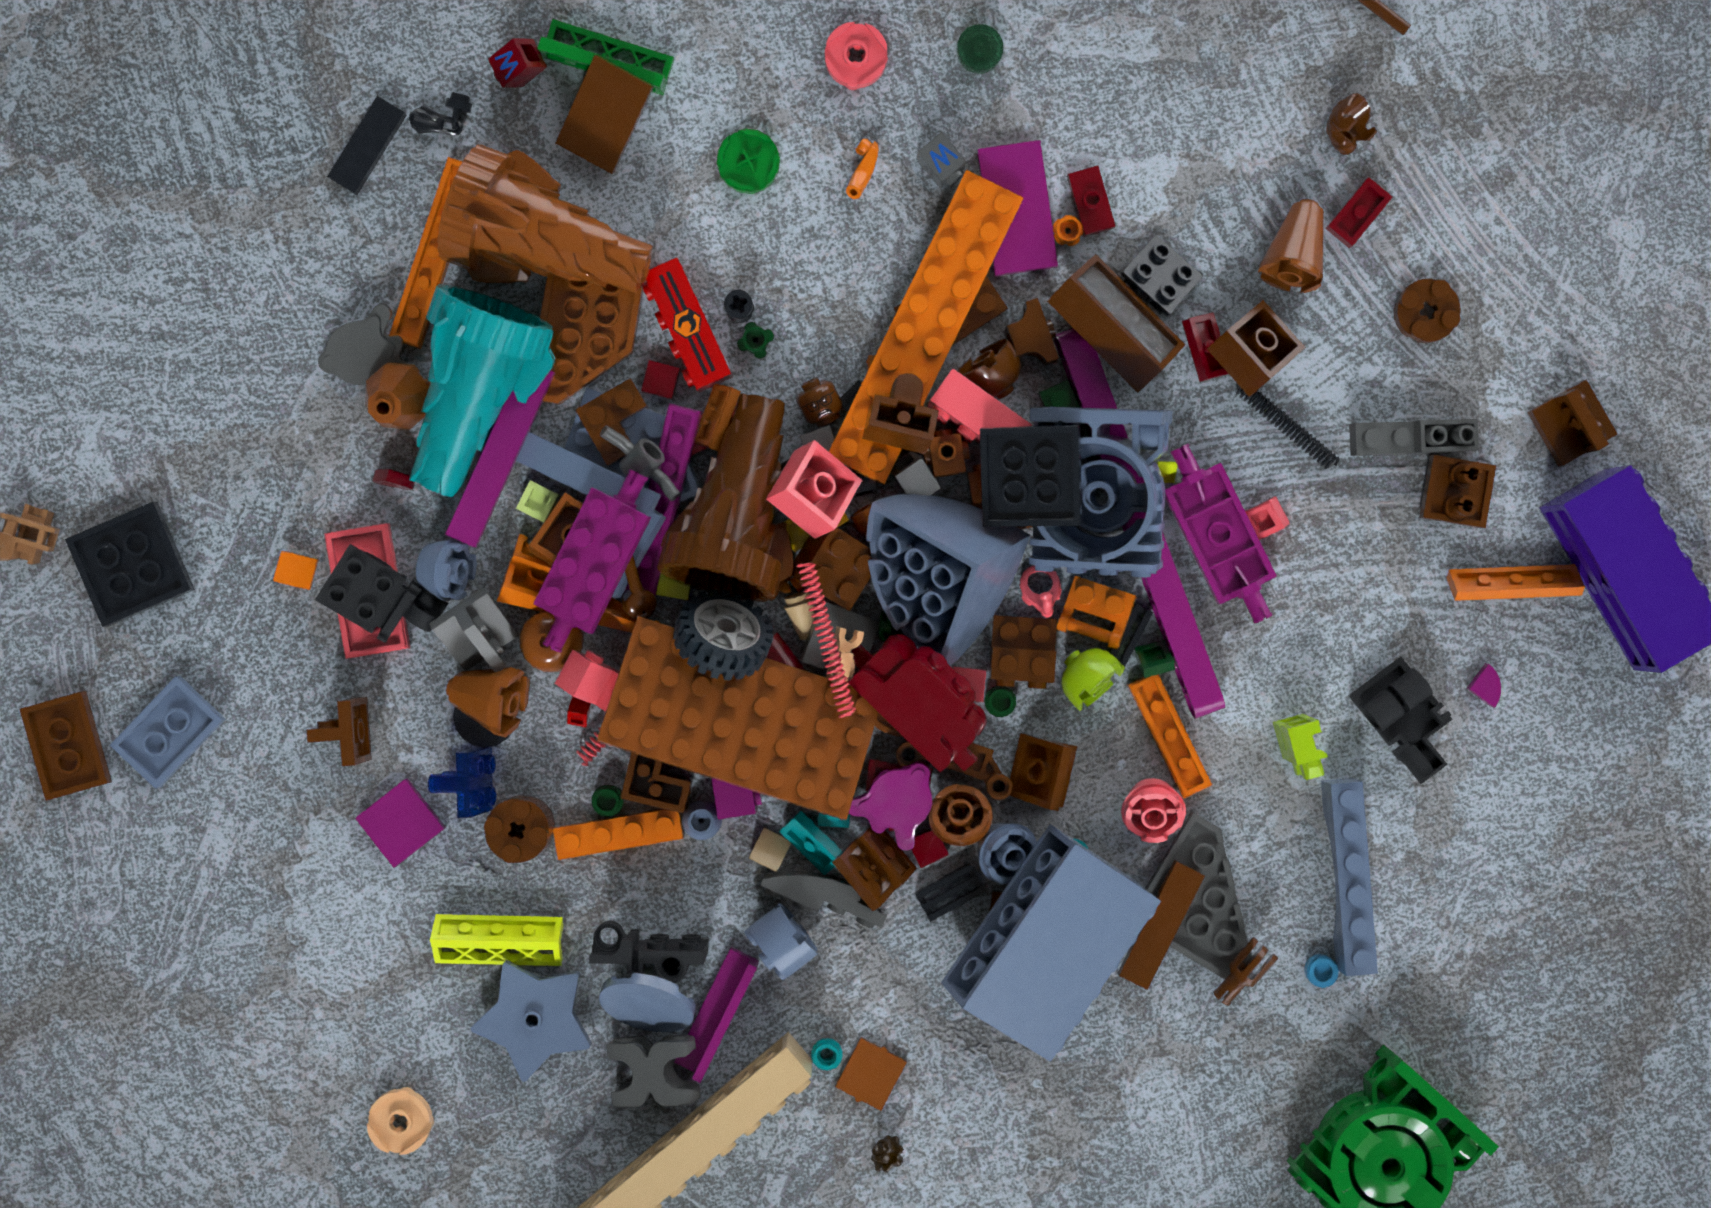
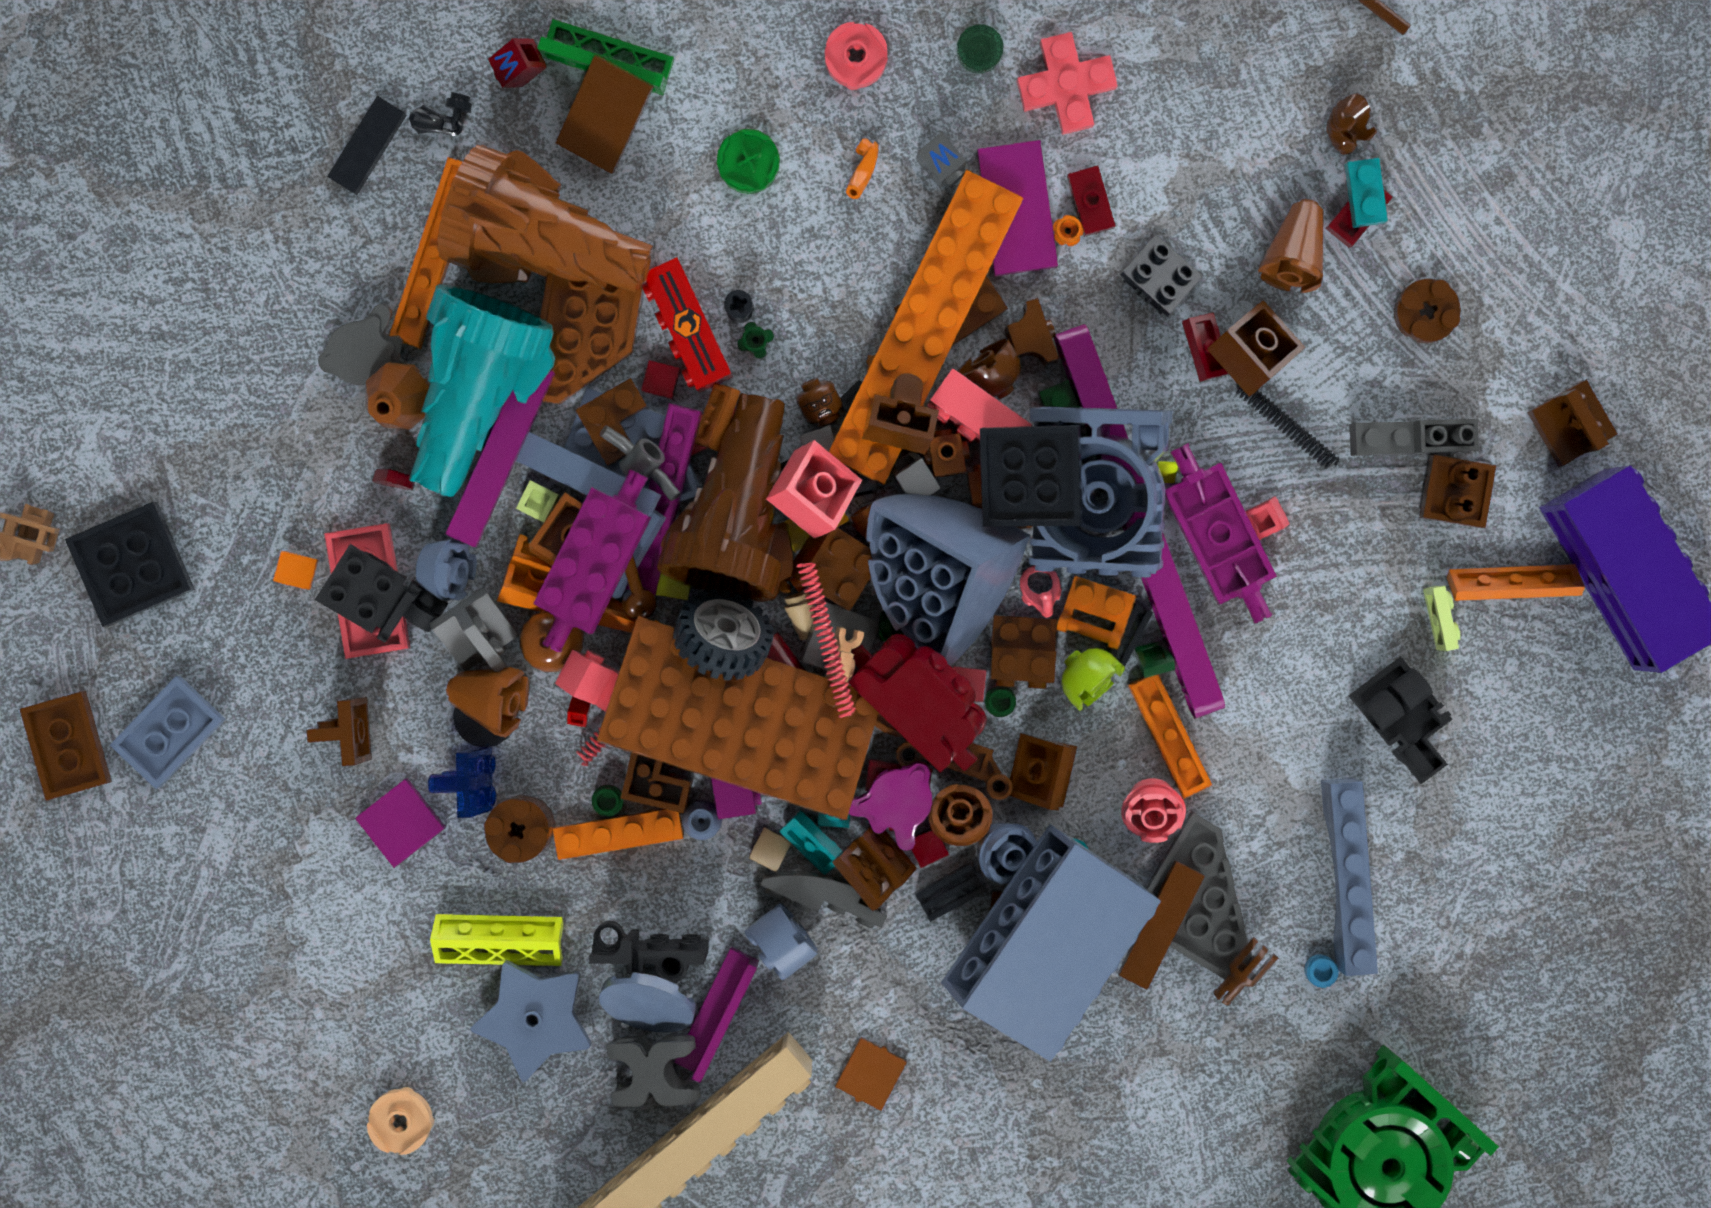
(826, 1063): teal plate -> none
(887, 1153): dark brown plant -> none
(1067, 83): none -> coral plate
(1116, 323): reddish brown brick -> none
(1298, 745): lime hips -> none
(1366, 192): none -> teal plate
(1439, 606): none -> yellowish green plate
(1486, 685): magenta tile -> none

